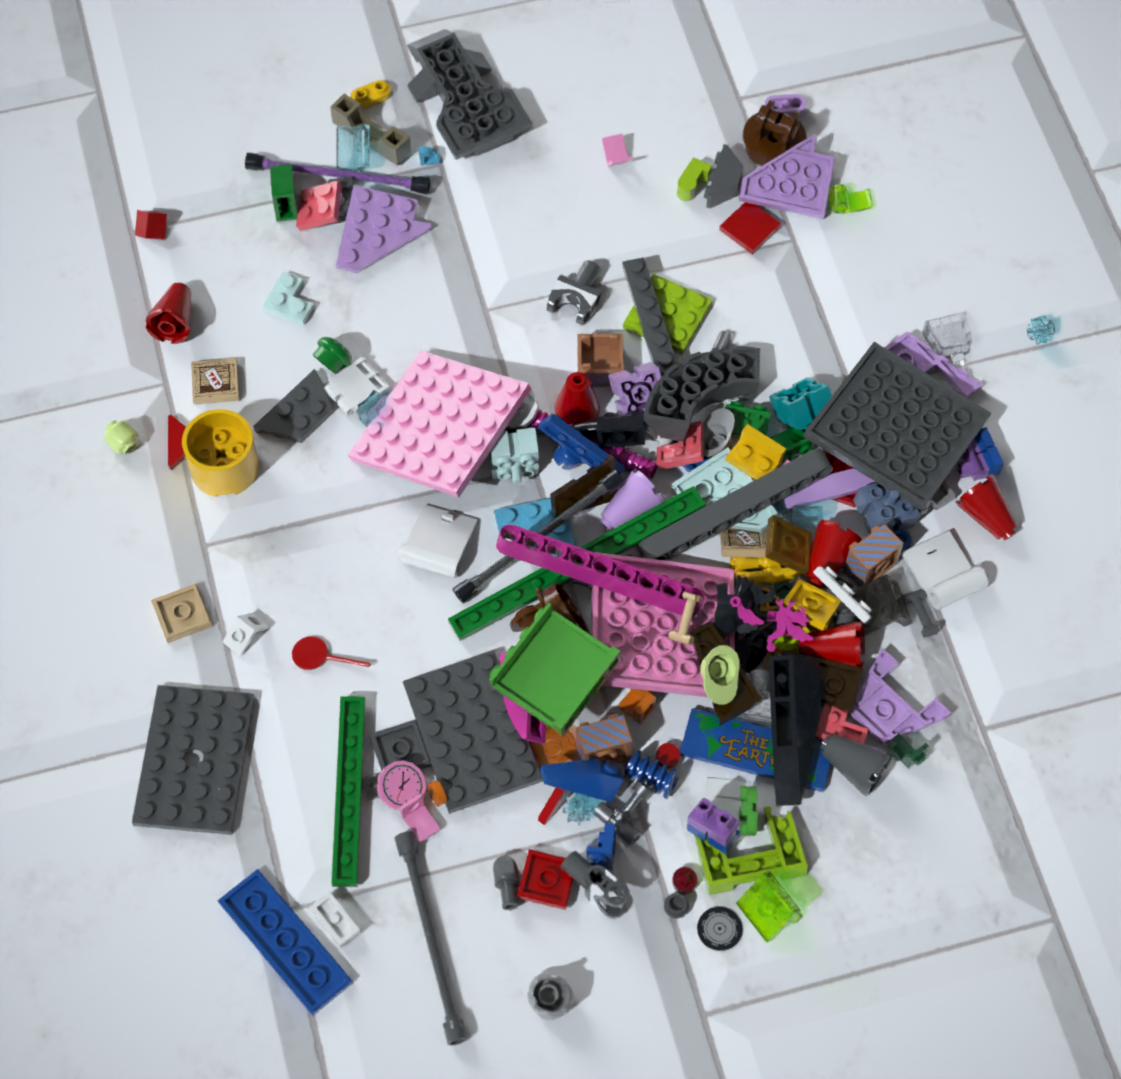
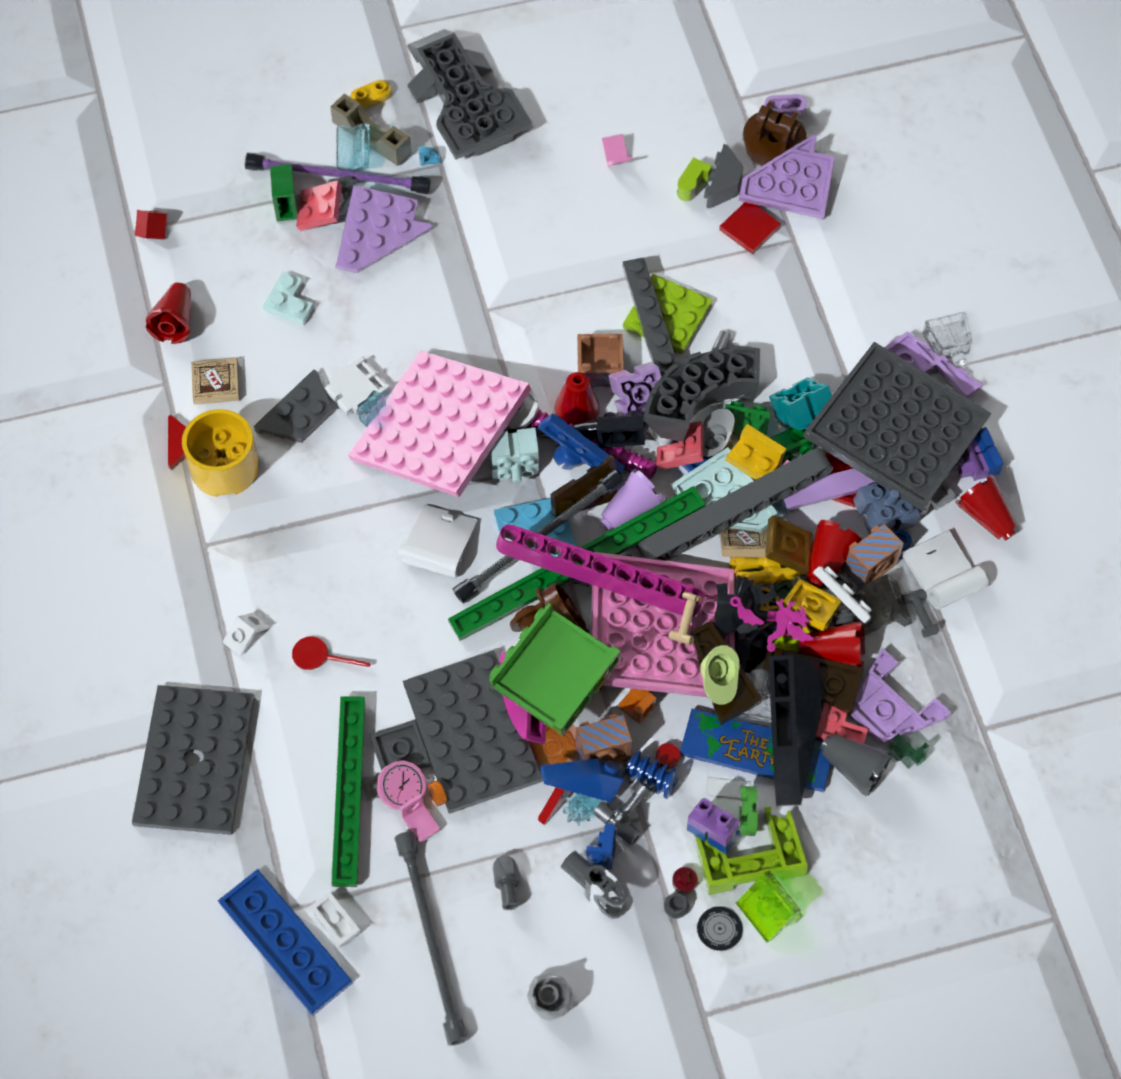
(121, 437): yellowish green head -> none
(181, 613): tan tile -> none
(332, 354): green piece -> none
(545, 880): red plate -> none
(577, 292): dark grey connector -> none
(806, 515): clear light blue piece -> none
(846, 202): clear neon green panel -> none
(1040, 329): clear light blue gear -> none

